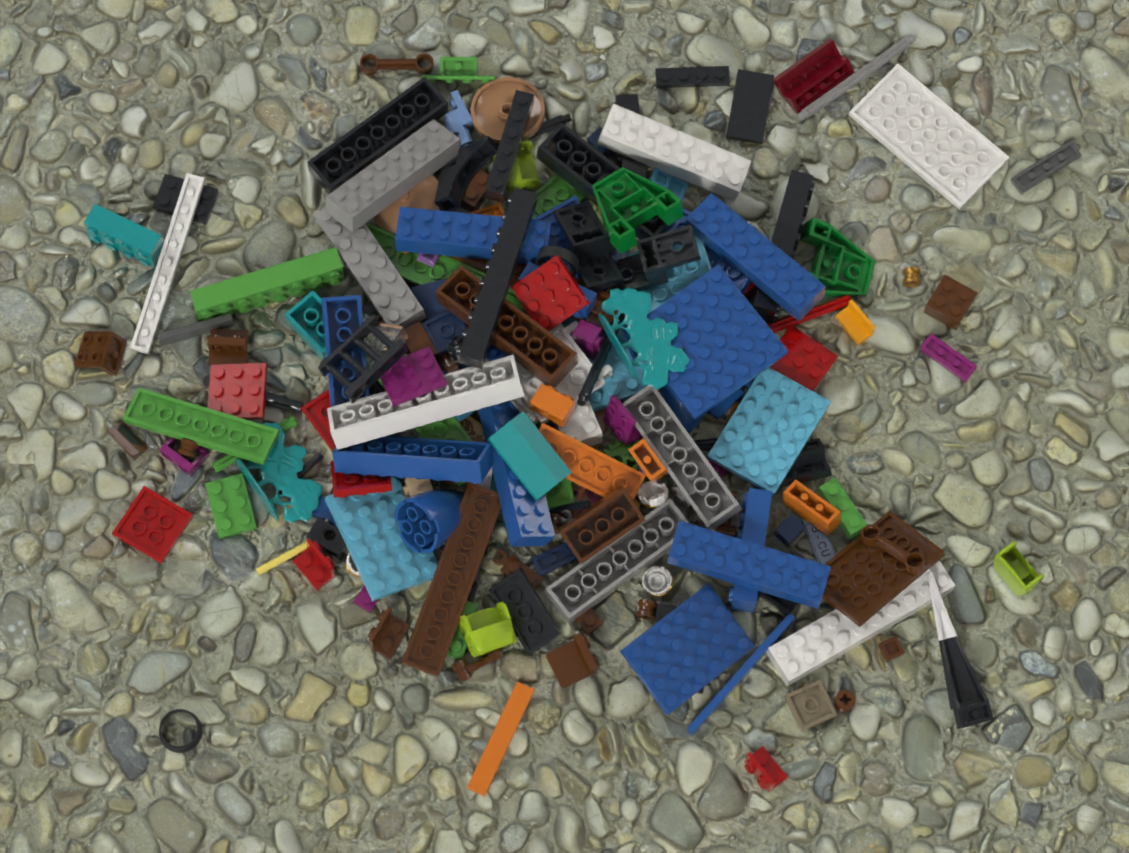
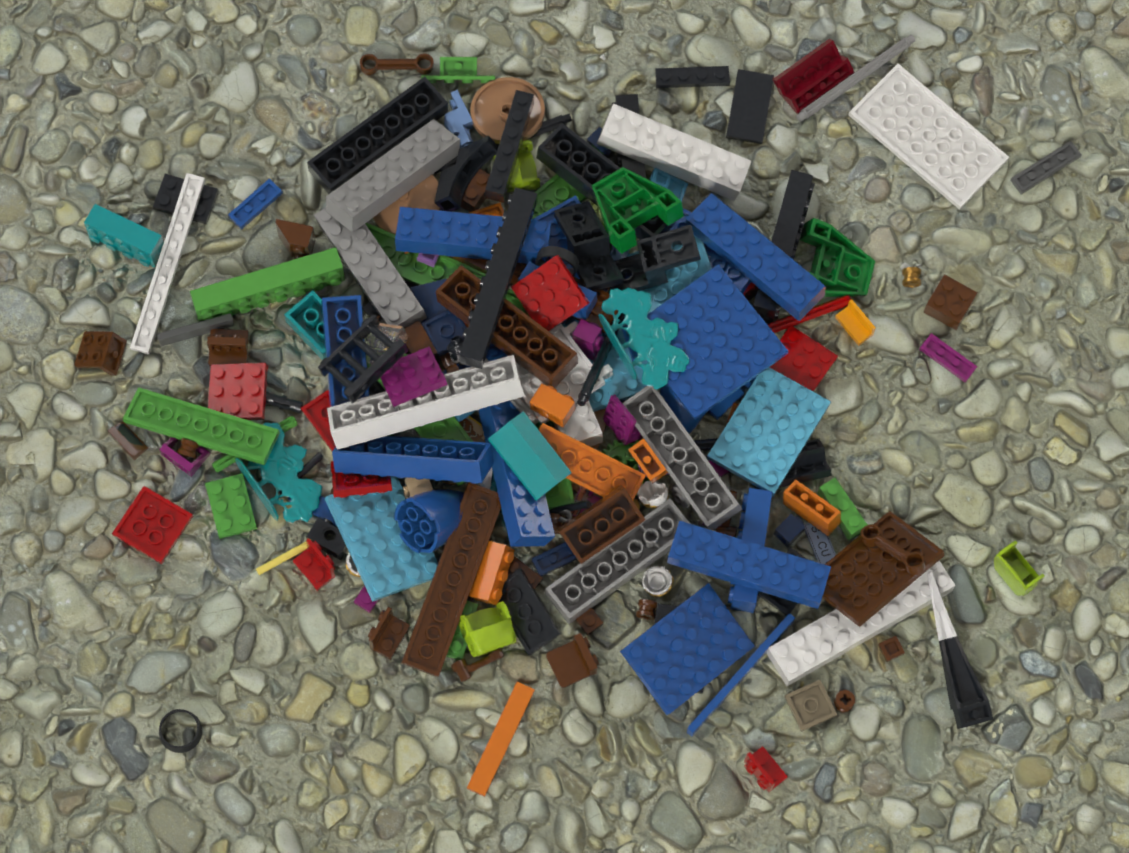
(255, 204): none -> blue plate
(296, 237): none -> reddish brown slope
(492, 573): none -> orange brick

